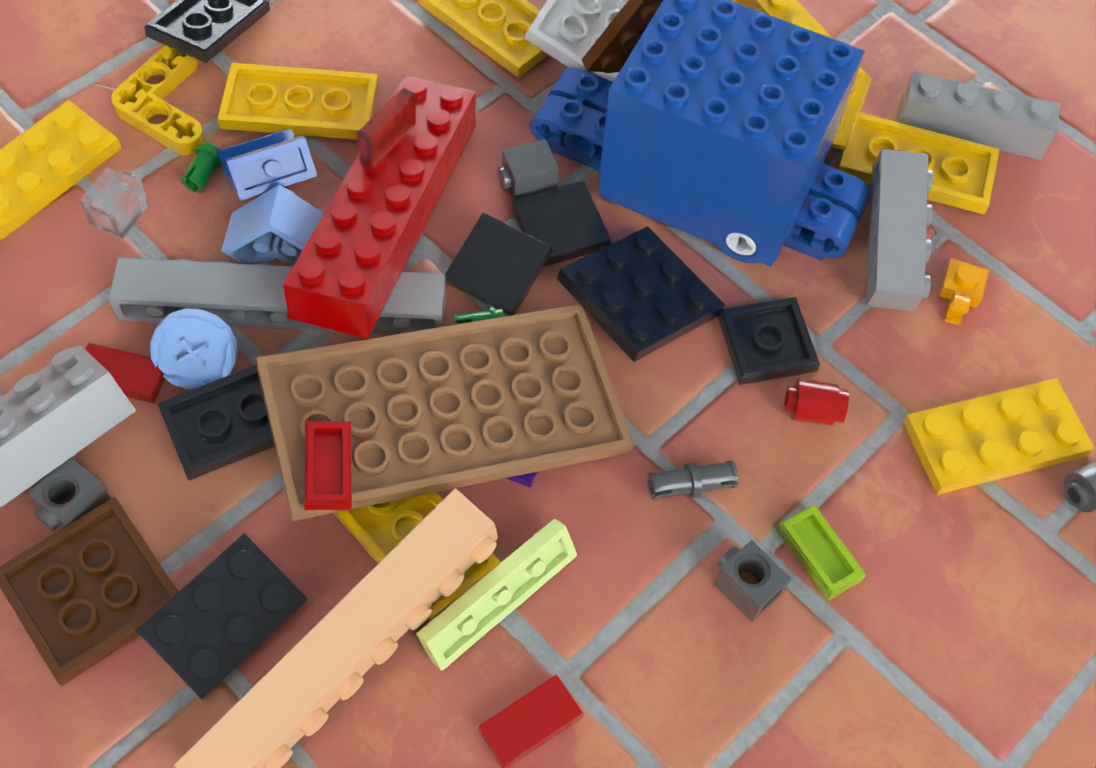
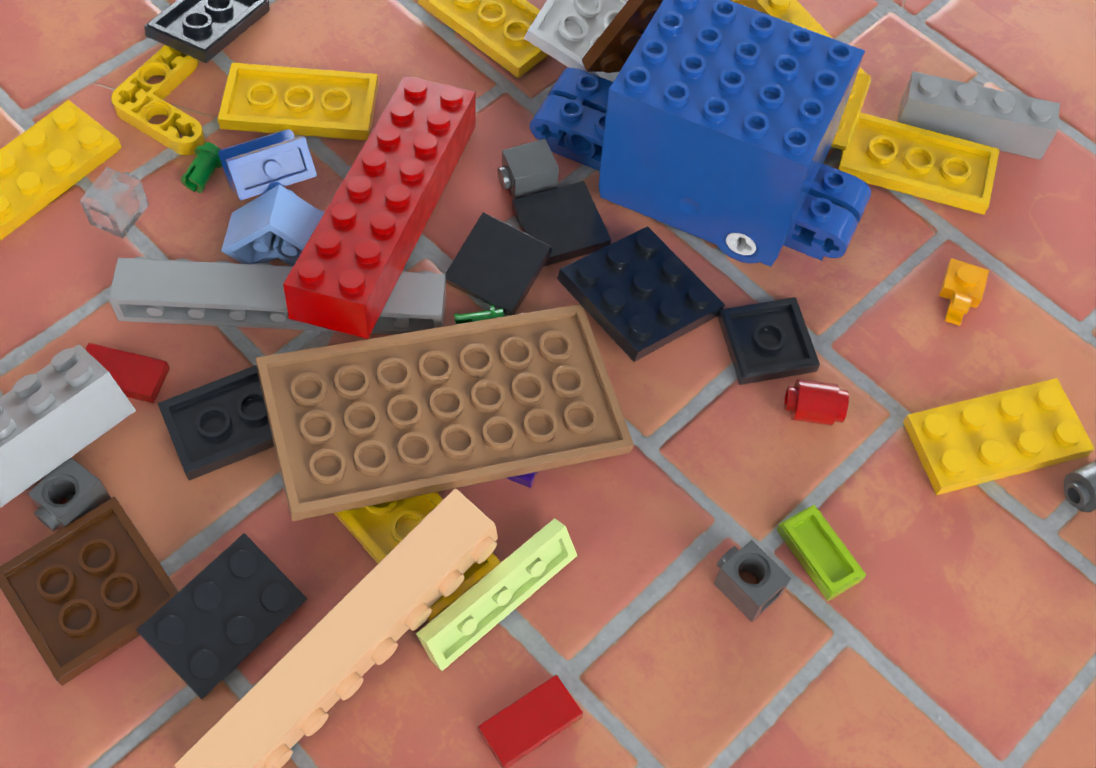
(193, 348): light blue tile -> none
(328, 465): red tile -> none
(386, 128): clear red tile -> none
(692, 480): dark grey pin -> none
(899, 230): light grey brick -> none

